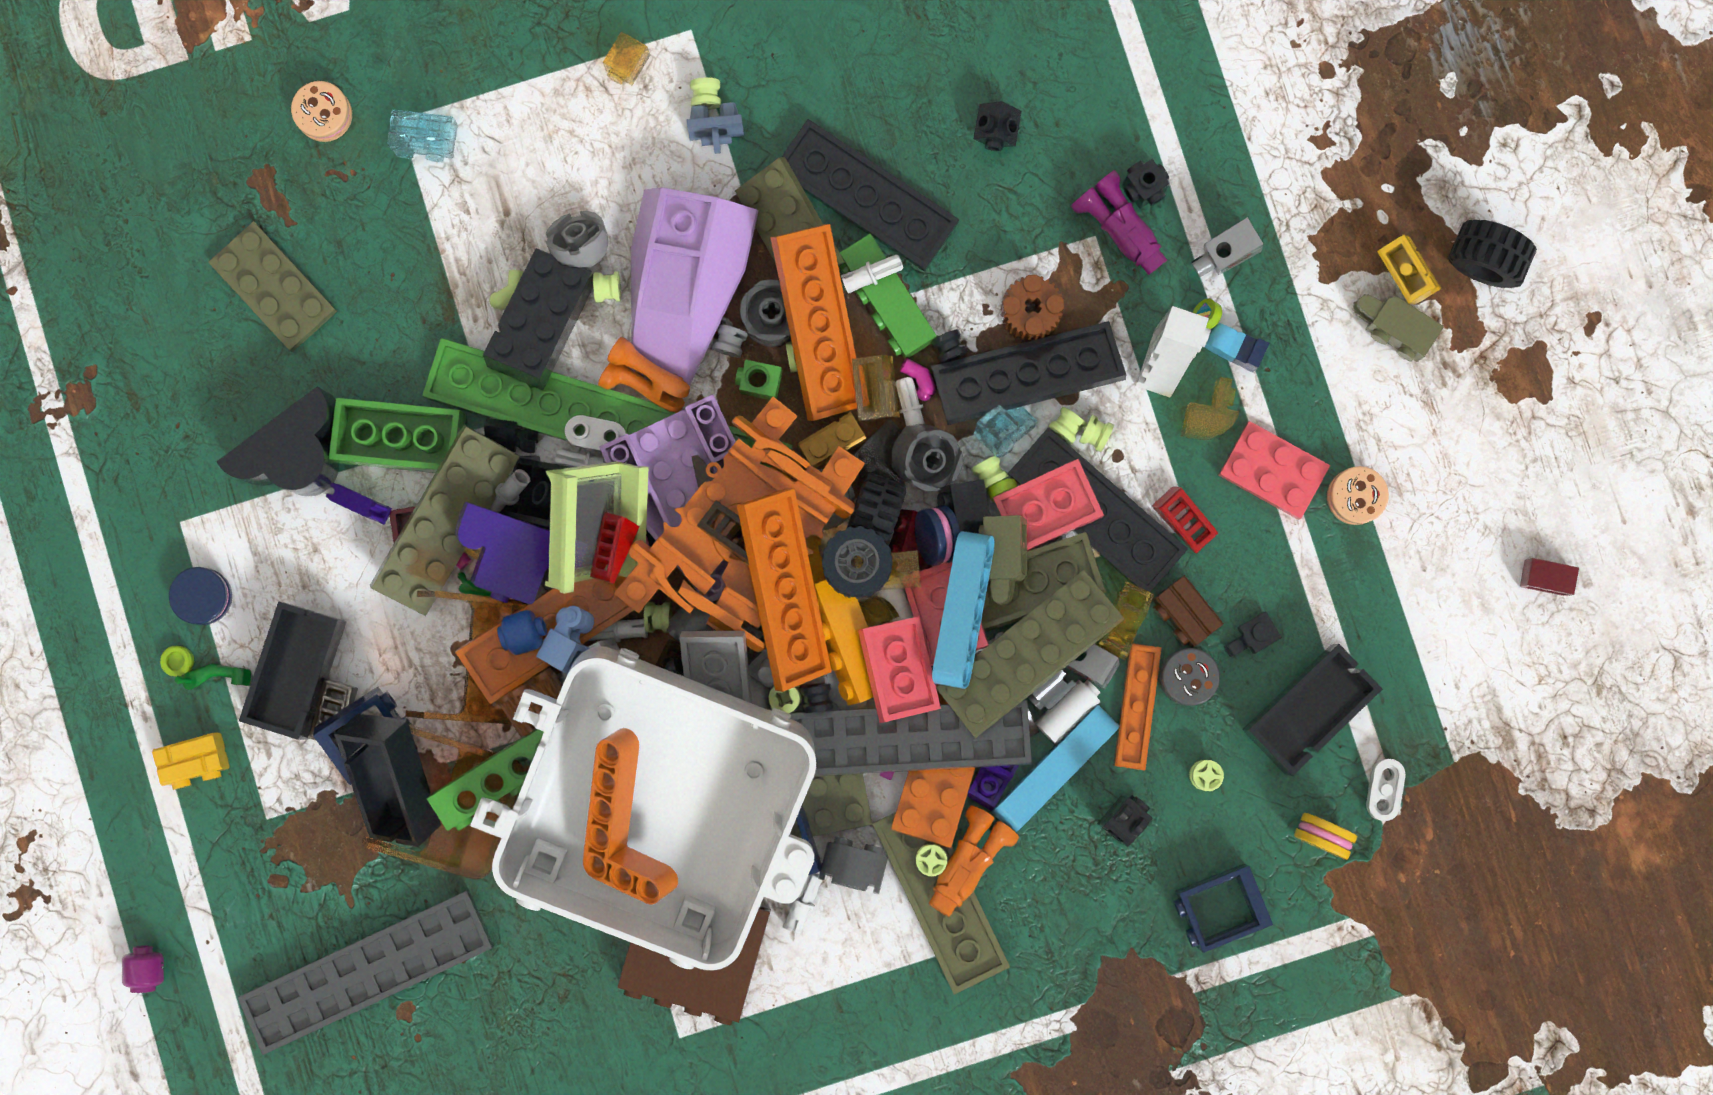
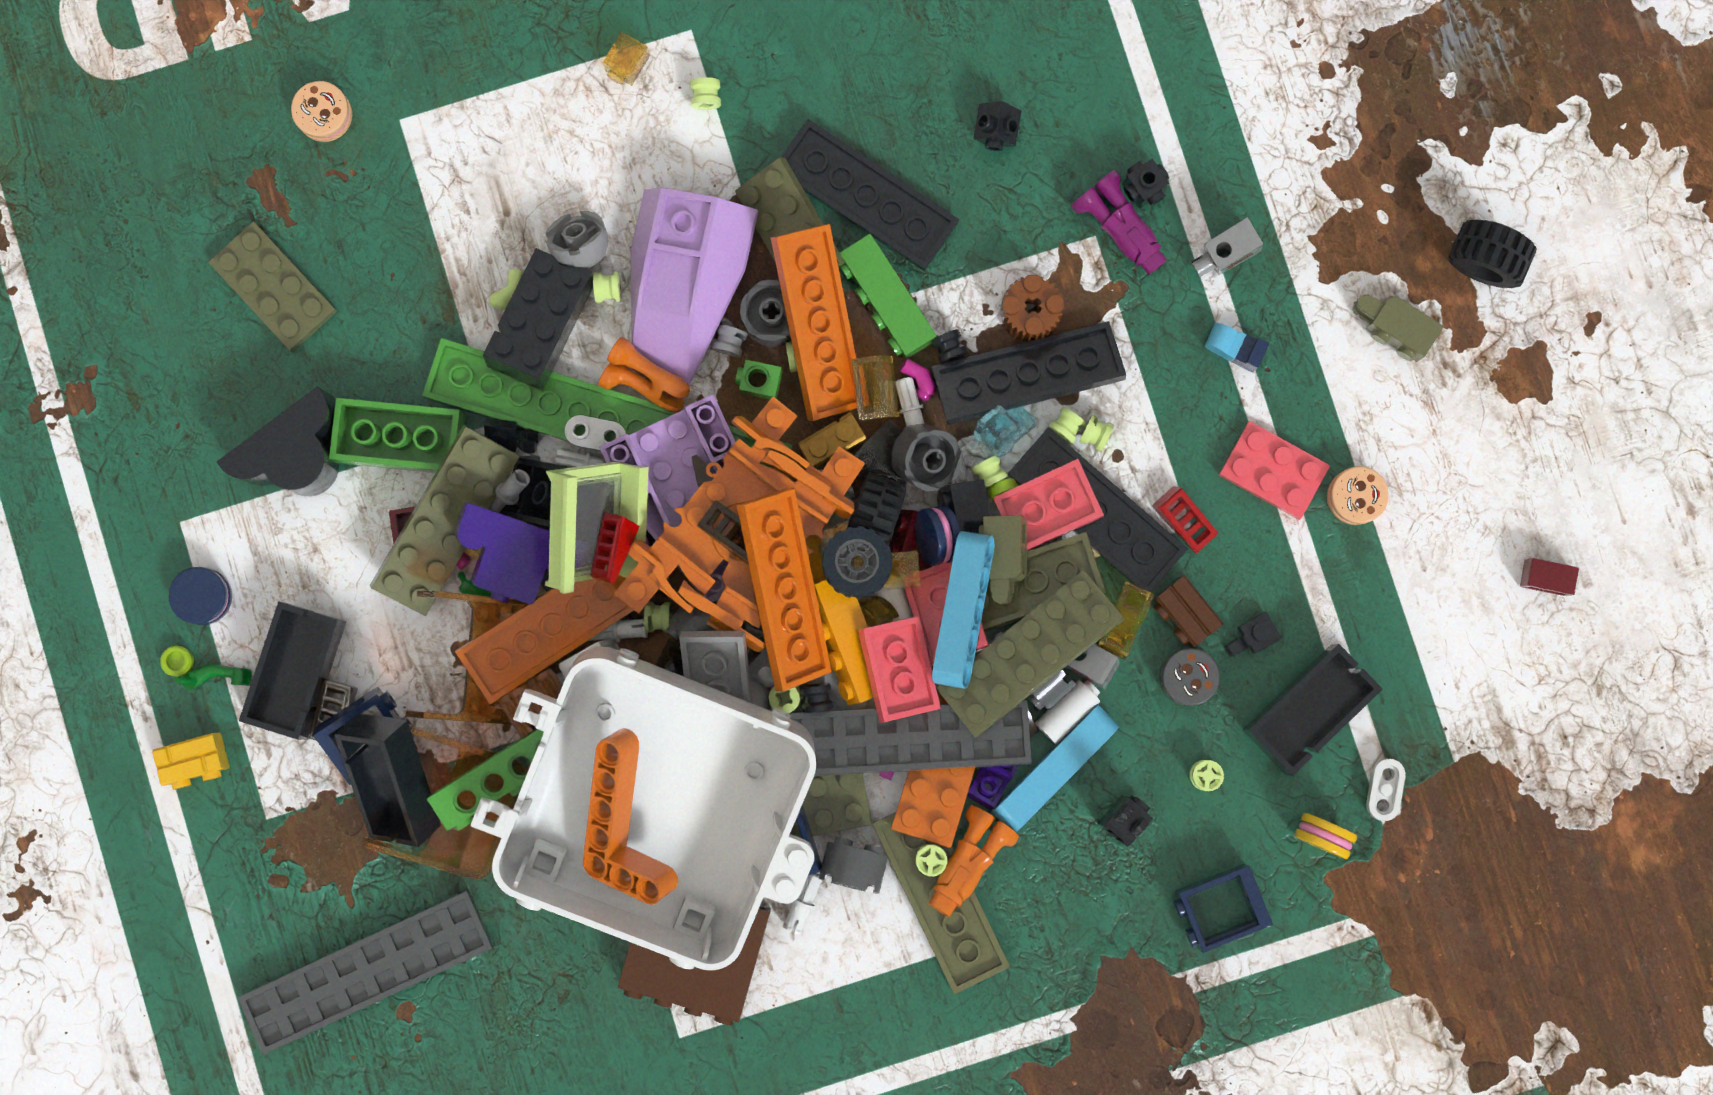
(142, 969): magenta head -> none
(359, 503): dark purple piece -> none
(422, 135): clear light blue brick -> none
(521, 632): blue head -> none
(563, 643): light blue brick -> none
(715, 129): sand blue hips -> none
(871, 273): white axle -> none
(1137, 707): orange tile -> none
(1172, 350): white wedge -> none
(1211, 310): lime tile -> none
(1212, 421): clear yellow brick -> none
(1409, 270): yellow brick -> none

